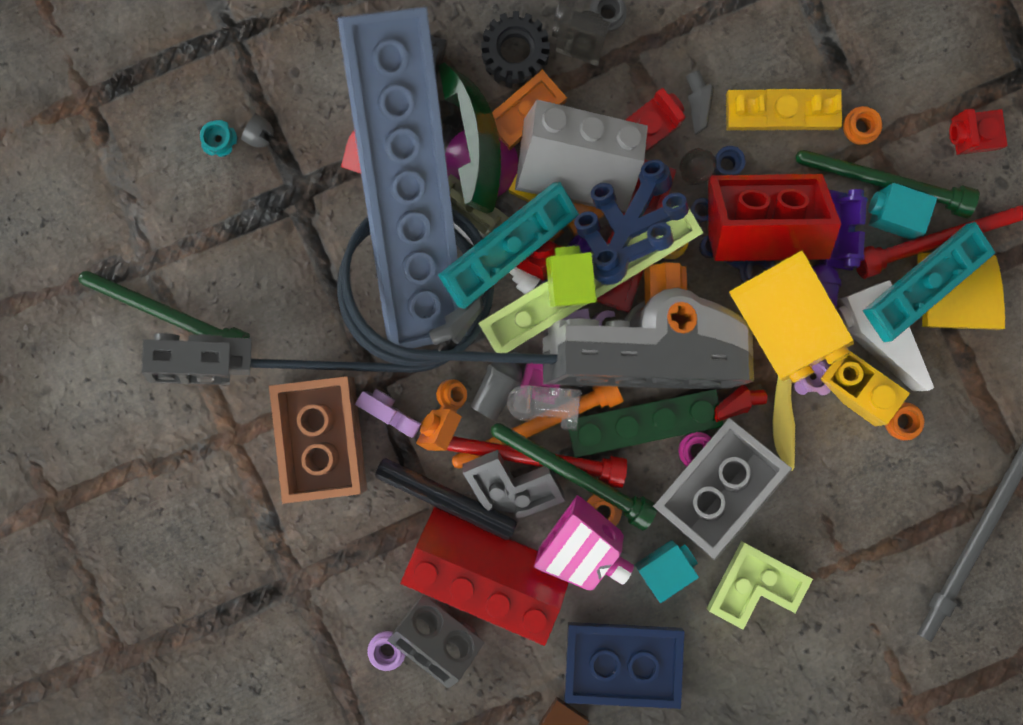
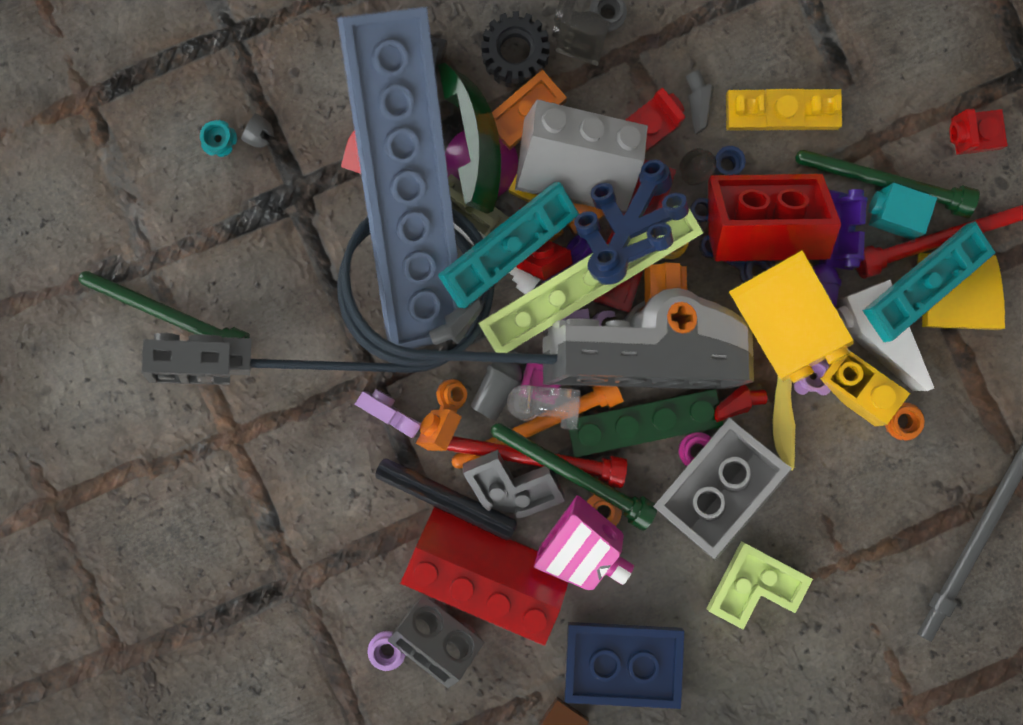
(318, 439): nougat brick -> none
(570, 277): lime brick -> none
(668, 570): teal brick -> none
(870, 118): orange plate -> none

